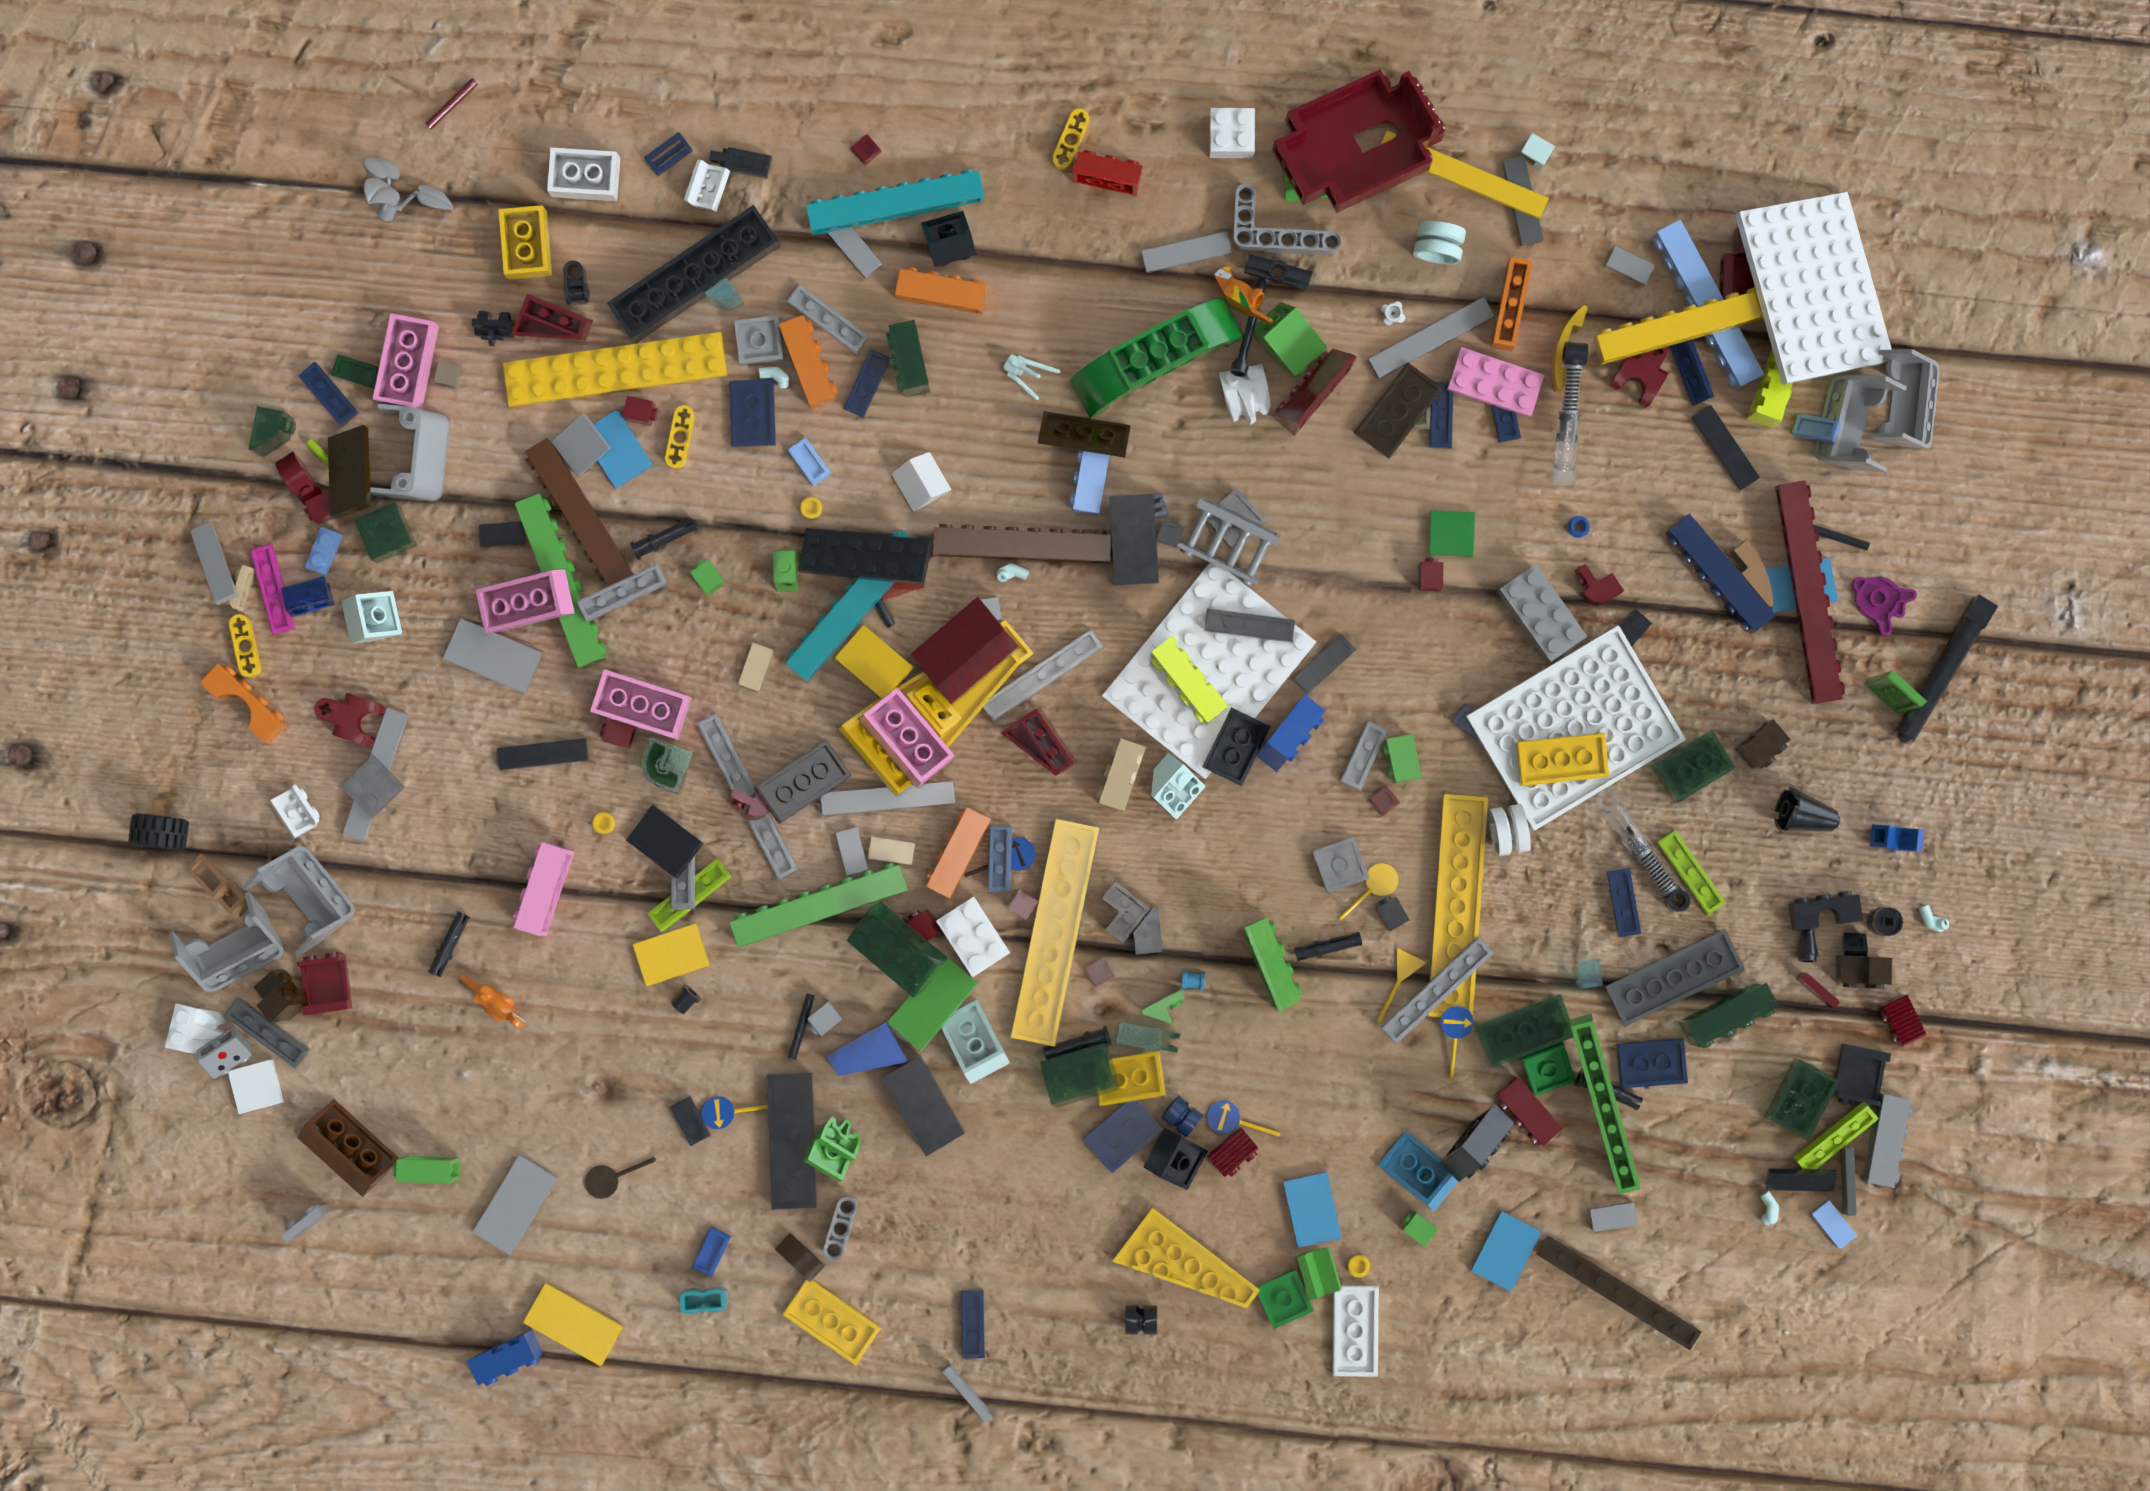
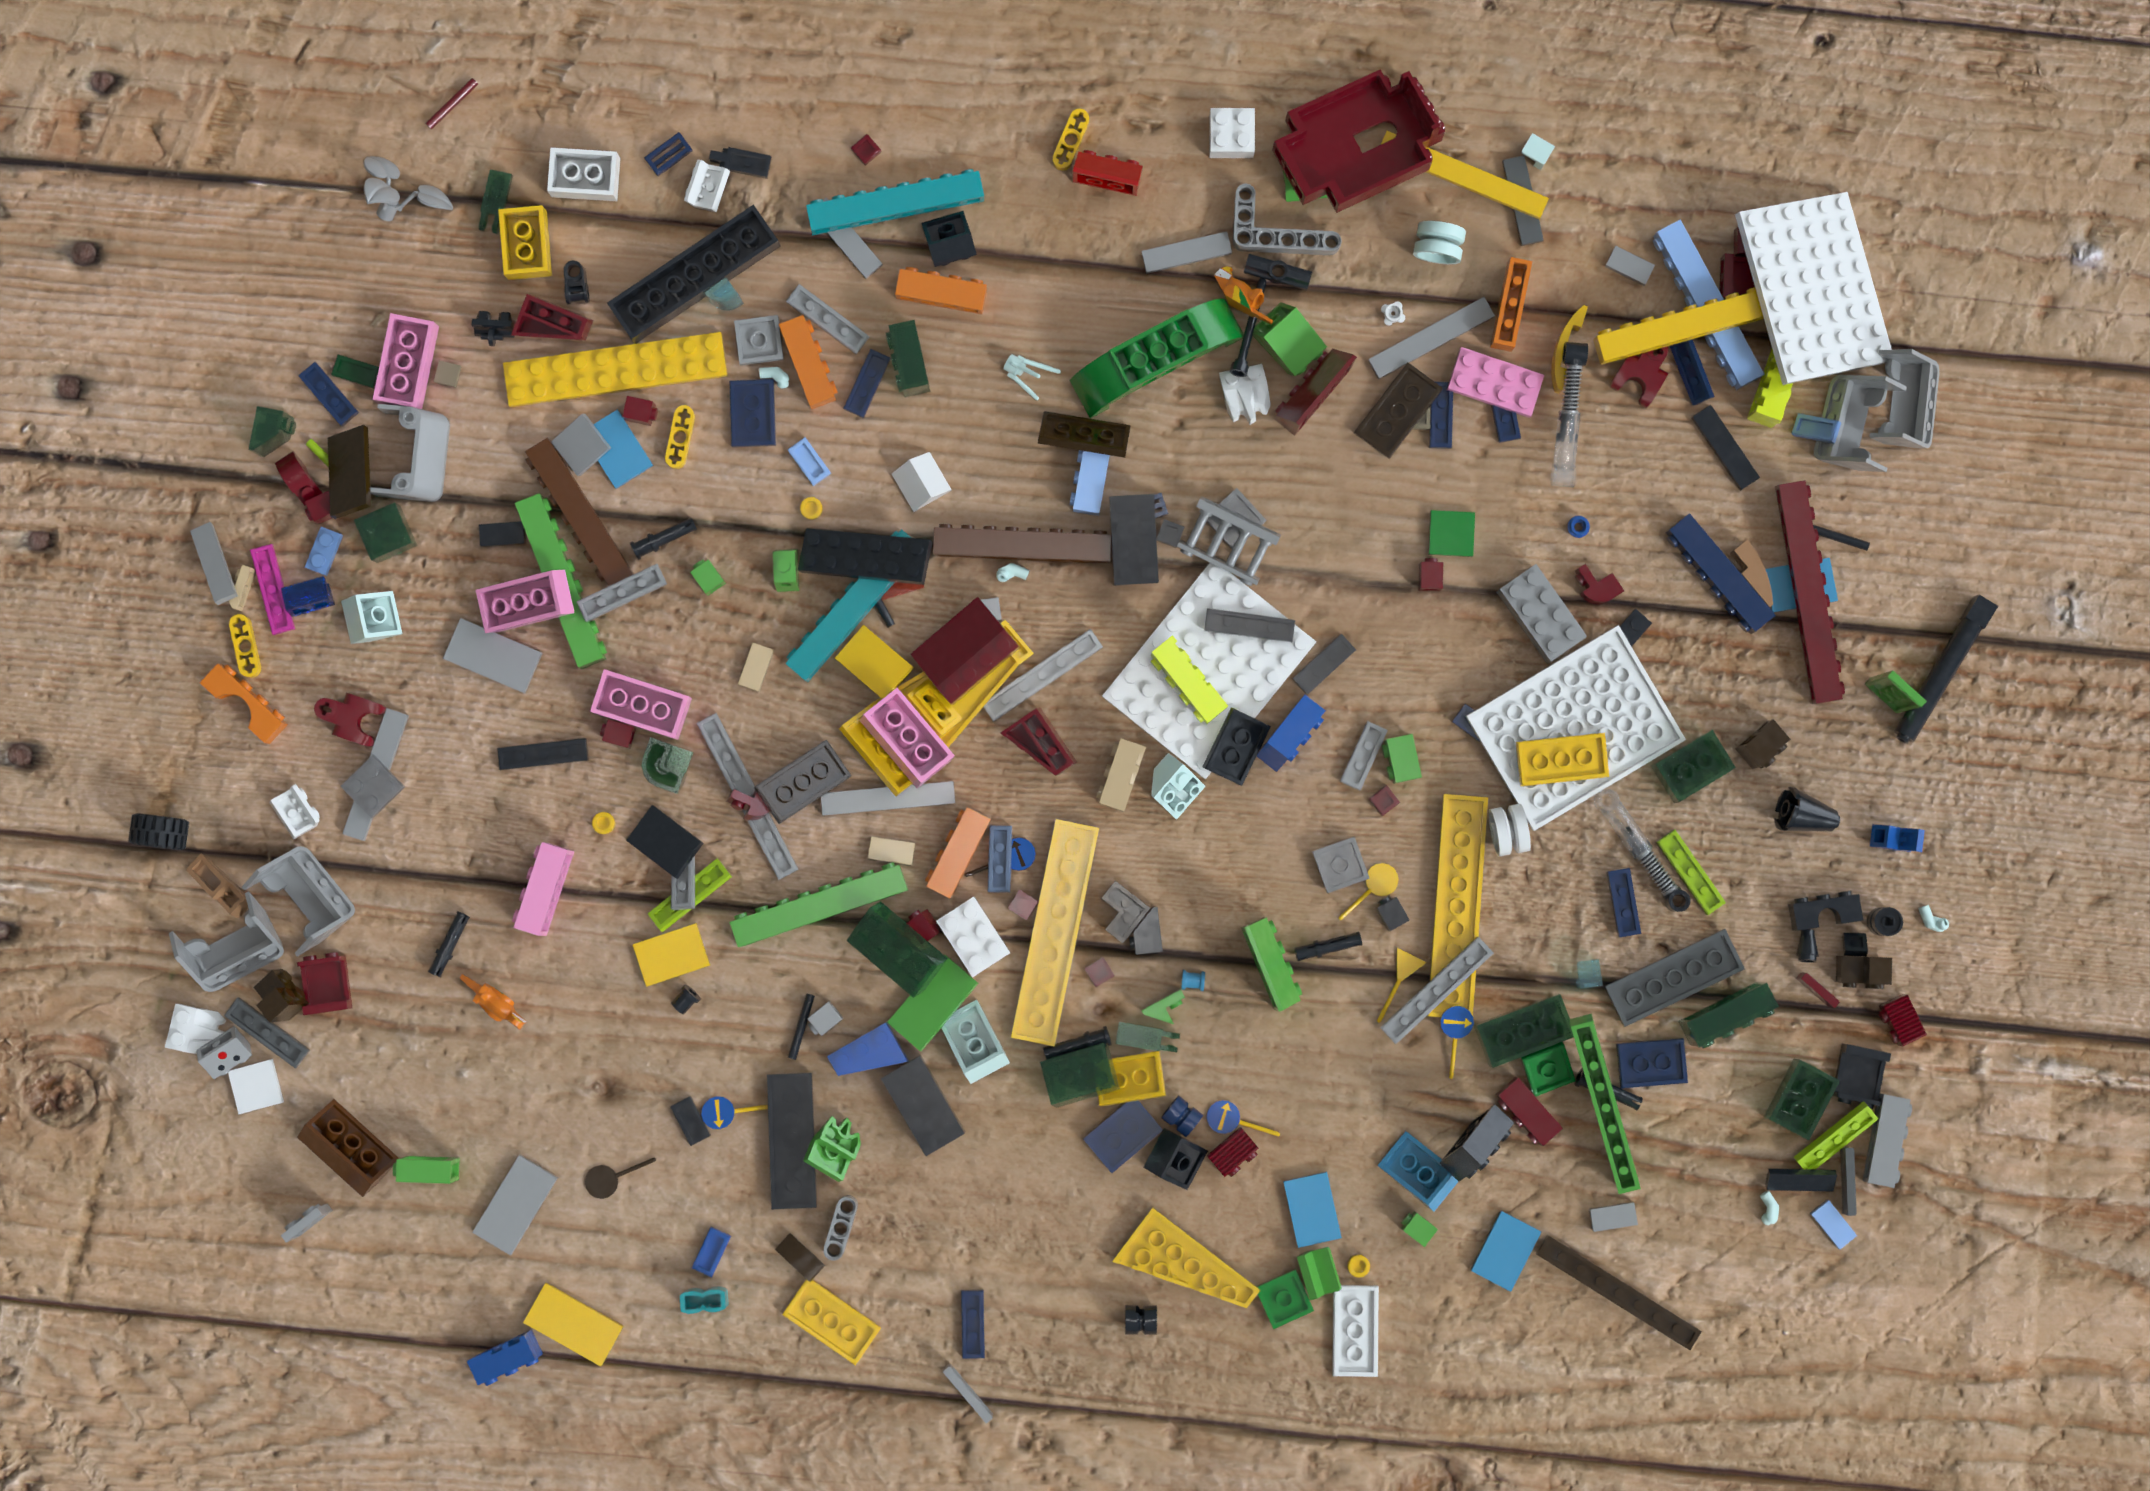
(495, 198): none -> clear green hinge
(852, 851): light grey tile -> none
(1880, 600): magenta tile -> none

